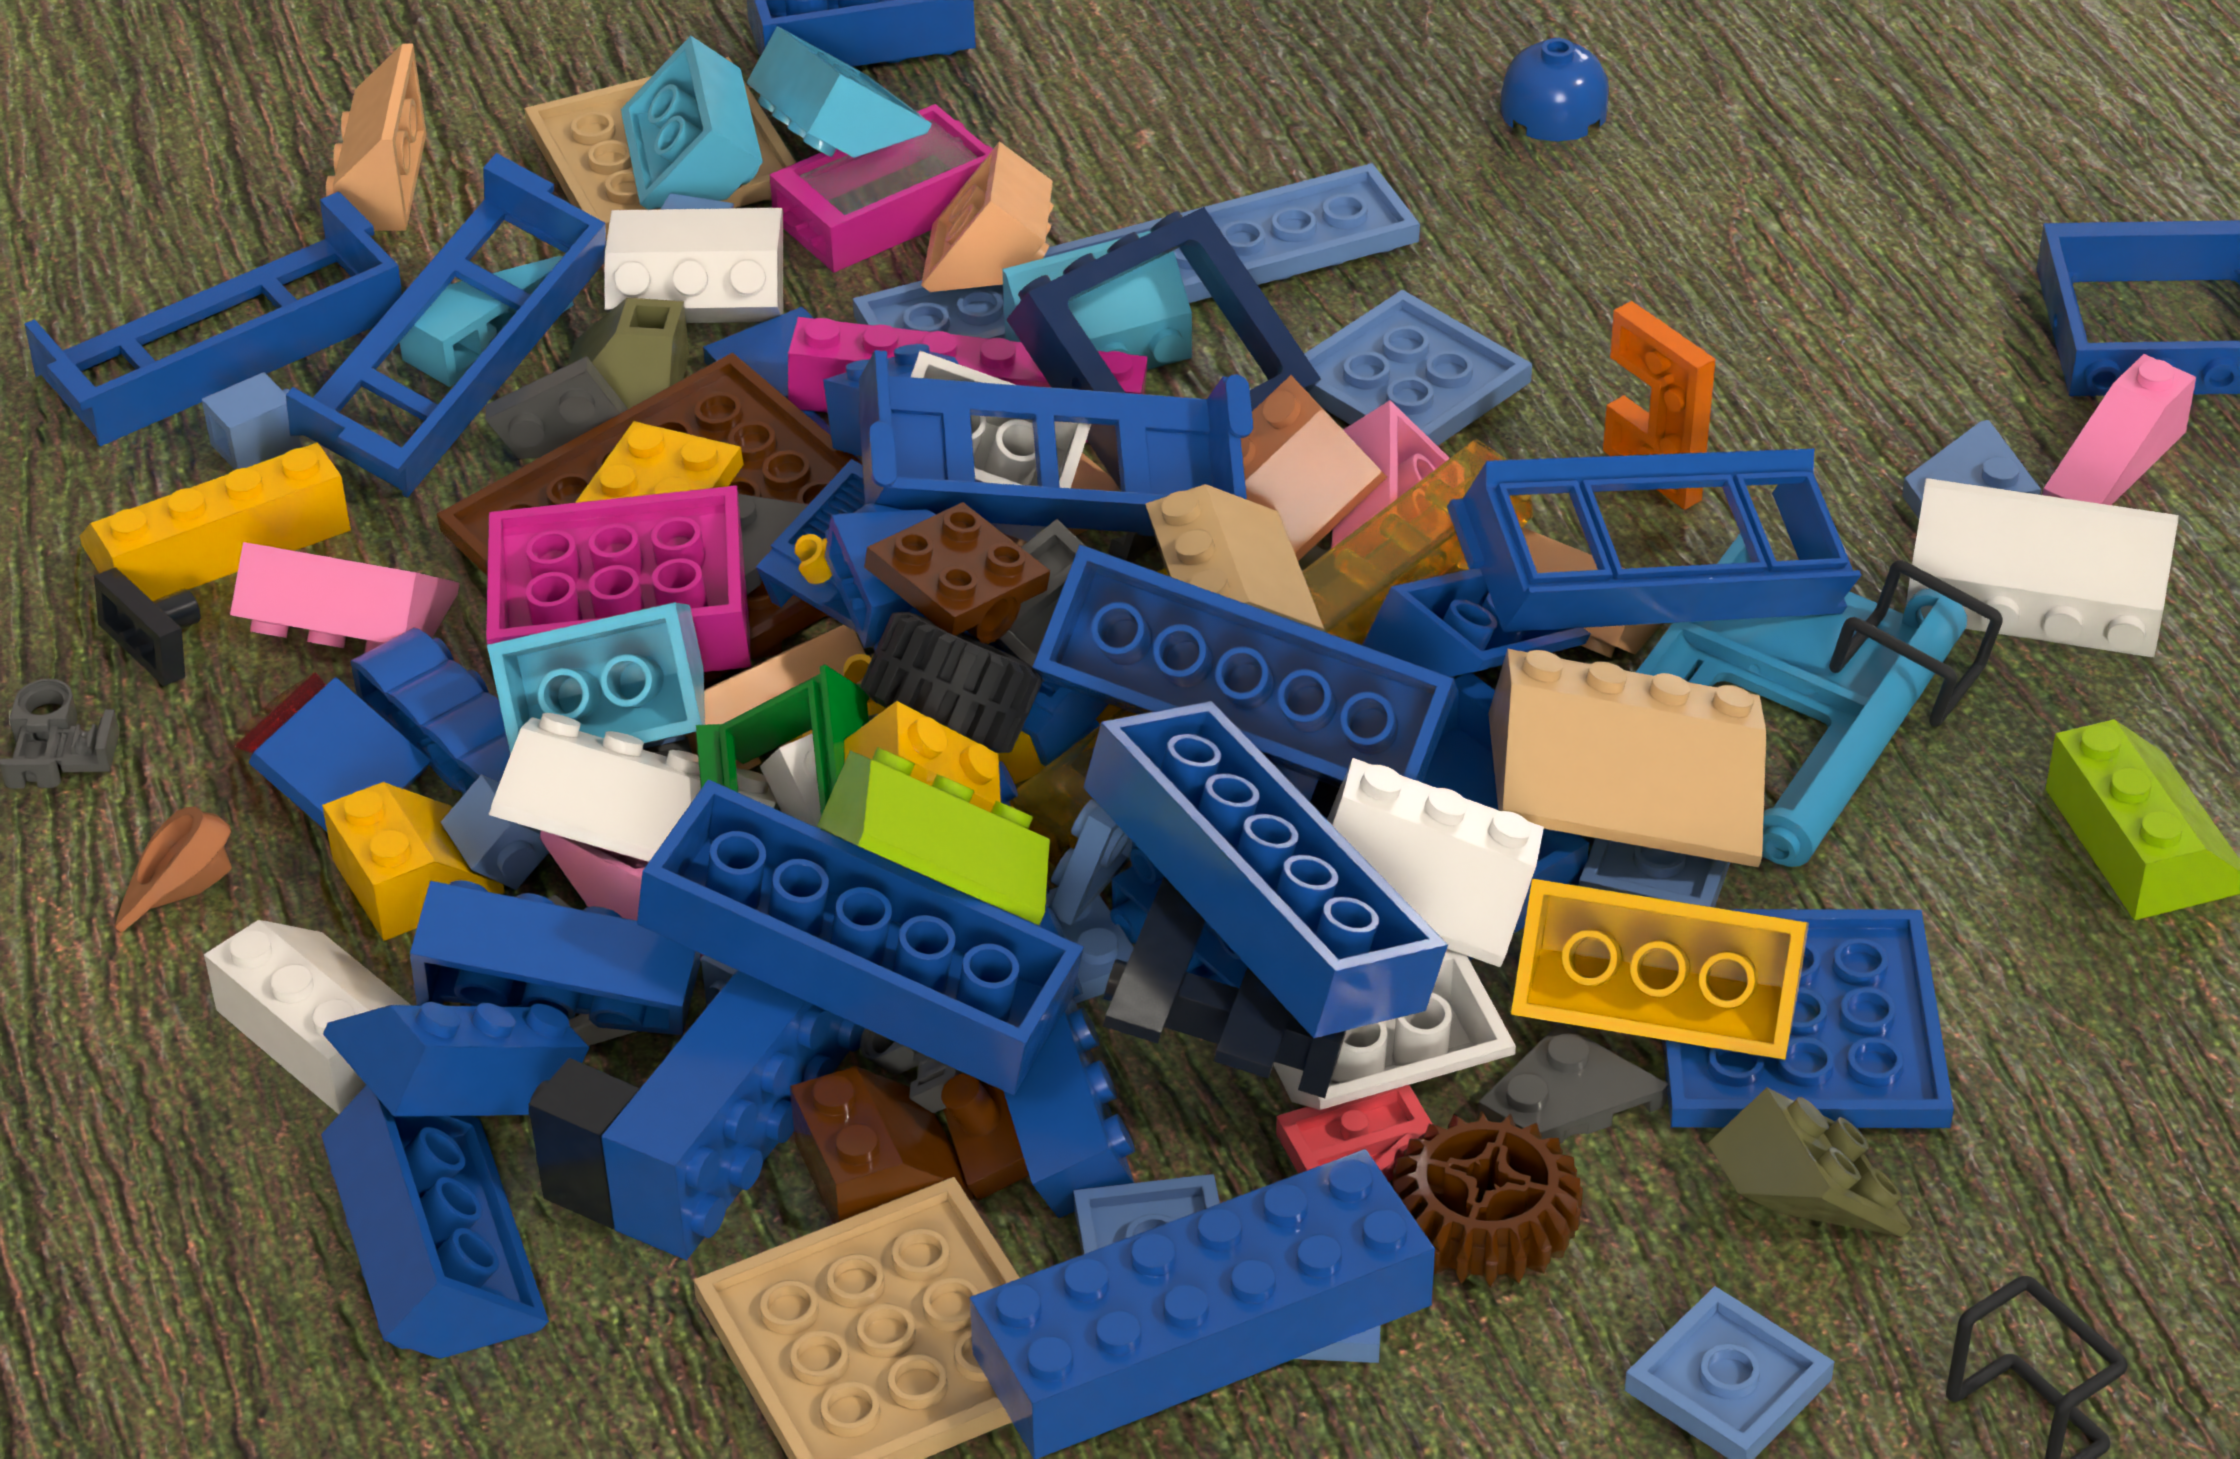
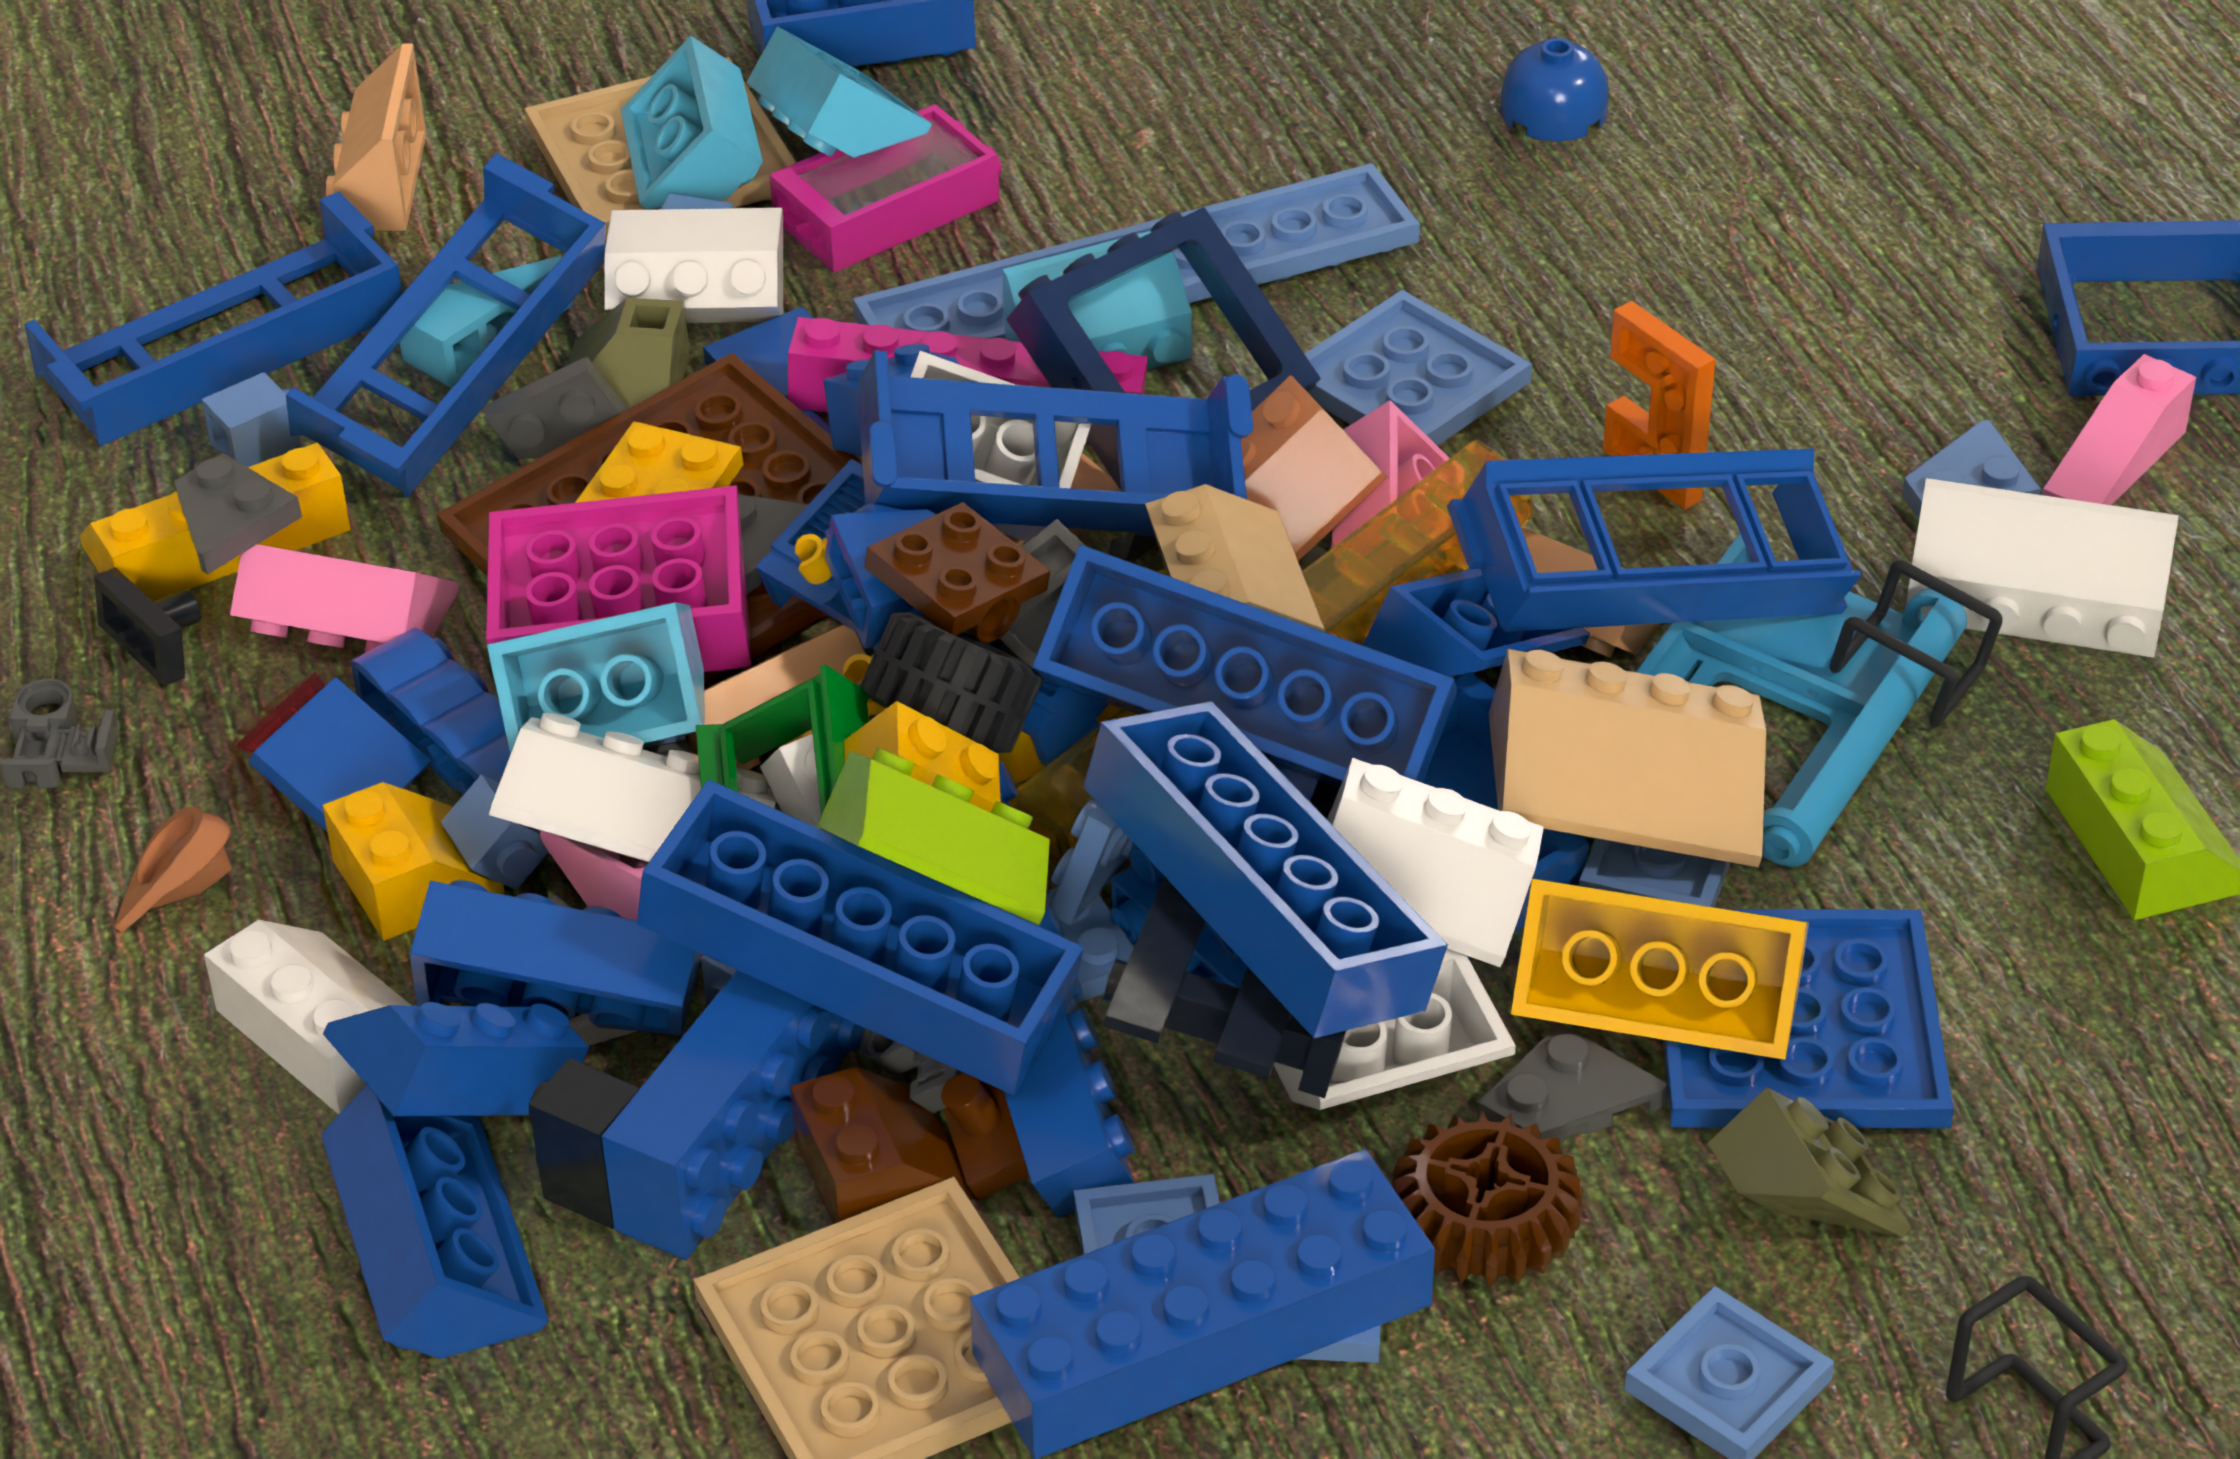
(231, 509): none -> dark grey wing
(990, 225): light nougat slope -> none
(1372, 1123): coral wing -> none

